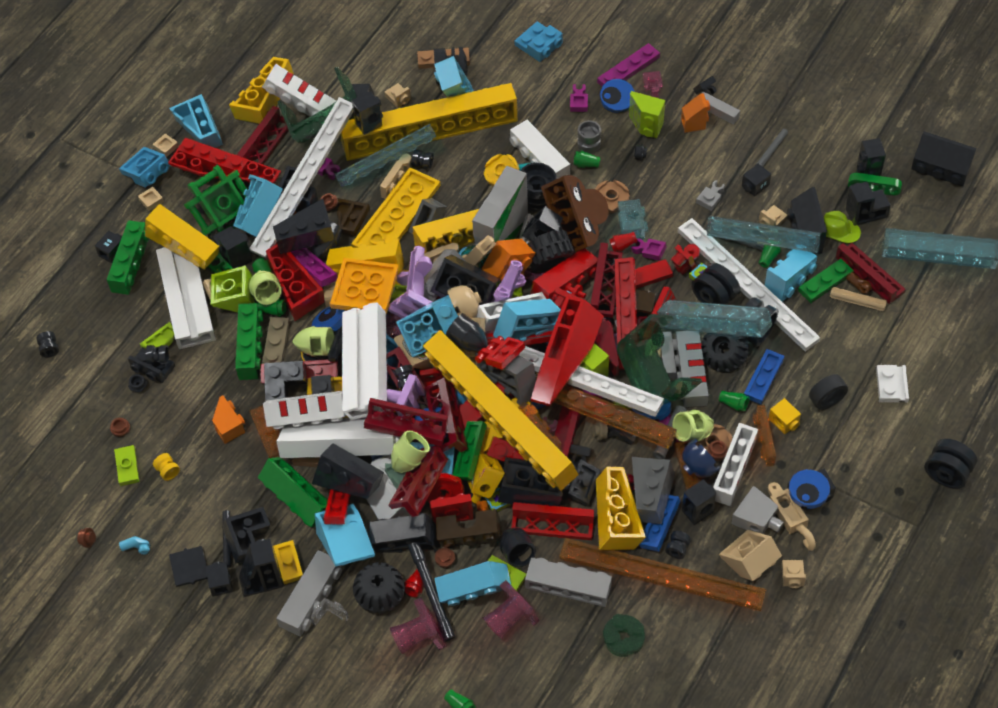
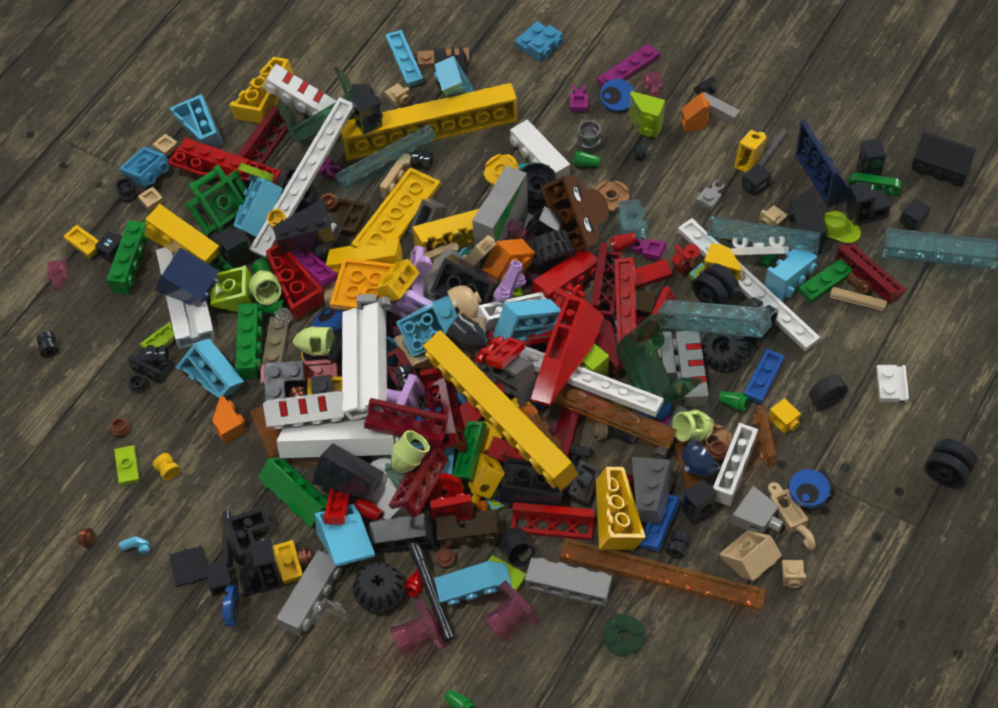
(57, 271): none -> clear pink plate
(81, 241): none -> yellow plate
(126, 190): none -> black wheel
(187, 278): none -> dark blue slope
(211, 369): none -> medium azure wedge
(230, 606): none -> blue tile
(256, 172): none -> lime tile
(275, 217): none -> yellow wheel
(283, 316): none -> clear plate
(297, 391): none -> copper plate
(305, 556): none -> copper plate
(366, 299): none -> light grey plate
(368, 509): none -> red cone
(397, 280): none -> yellow brick
(404, 58): none -> medium azure plate
(517, 232): none -> clear pink plate
(723, 255): none -> yellow slope
(751, 144): none -> yellow torso
(759, 248): none -> white plate
(820, 167): none -> dark blue slope
(915, 214): none -> black brick

